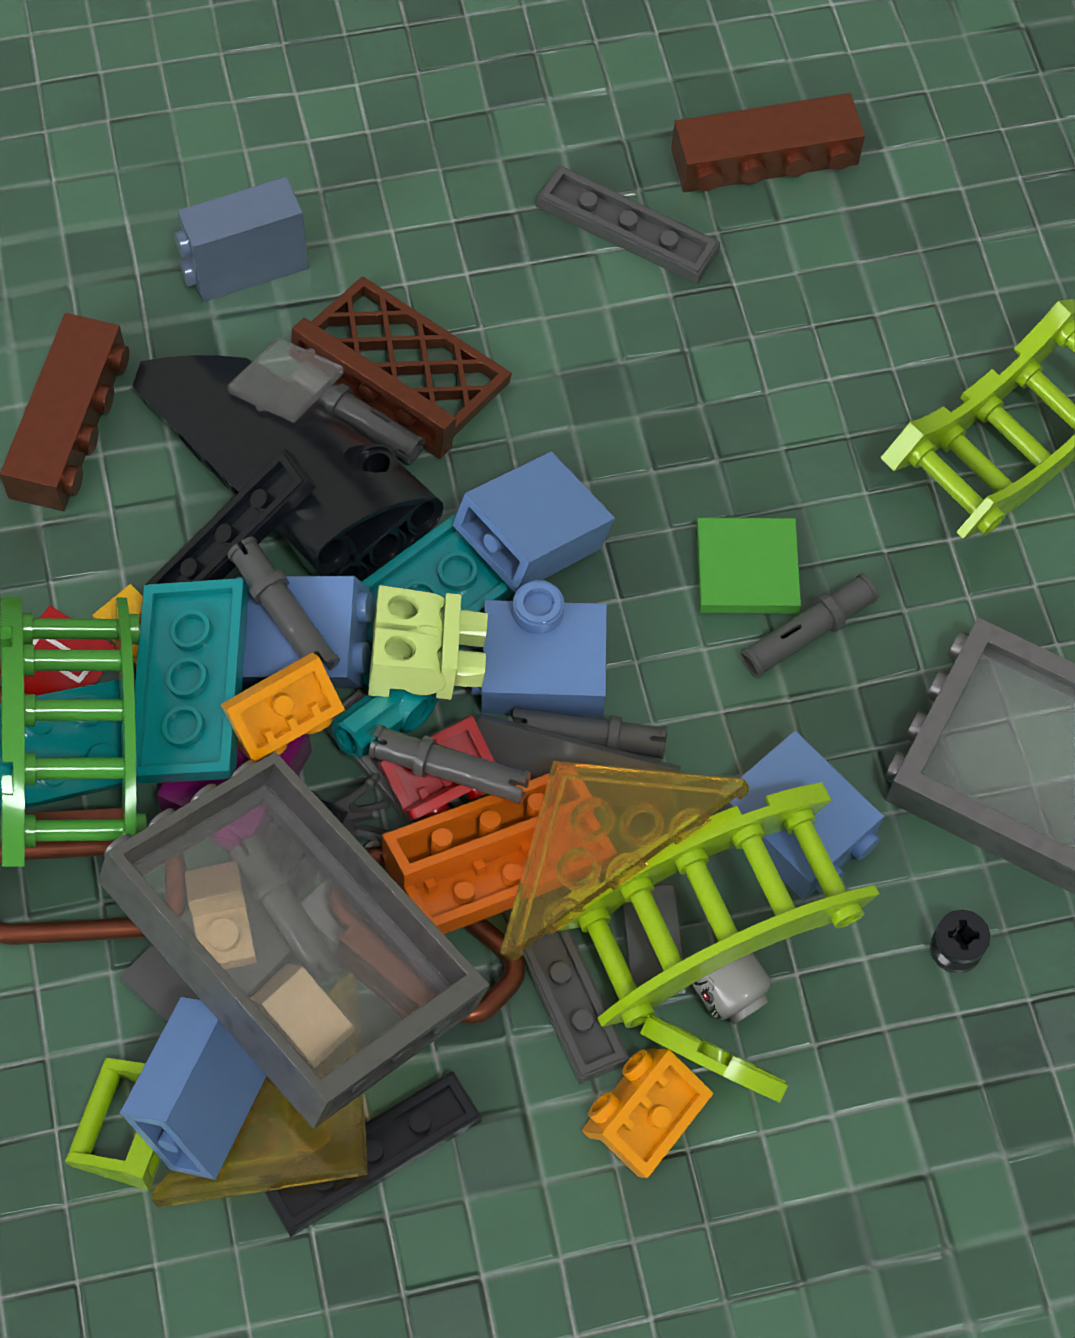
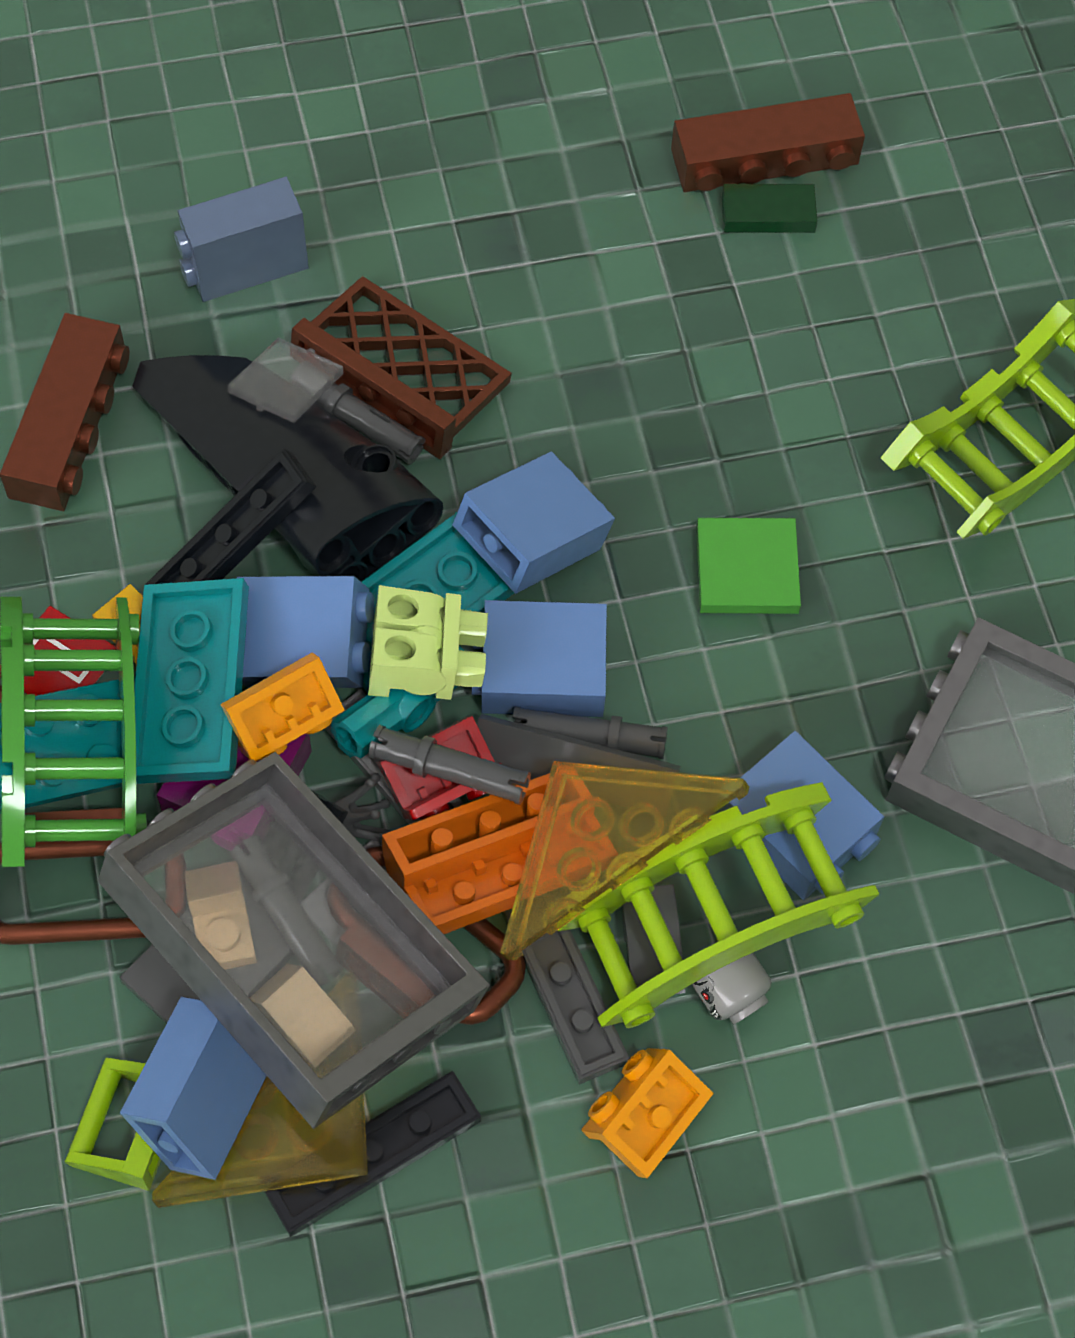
(272, 591): dark grey pin -> none
(538, 607): medium blue tile -> none
(628, 224): dark grey tile -> none
(714, 1058): lime tile -> none
(769, 208): none -> dark green tile
(826, 614): dark grey pin -> none
(955, 953): black wheel -> none

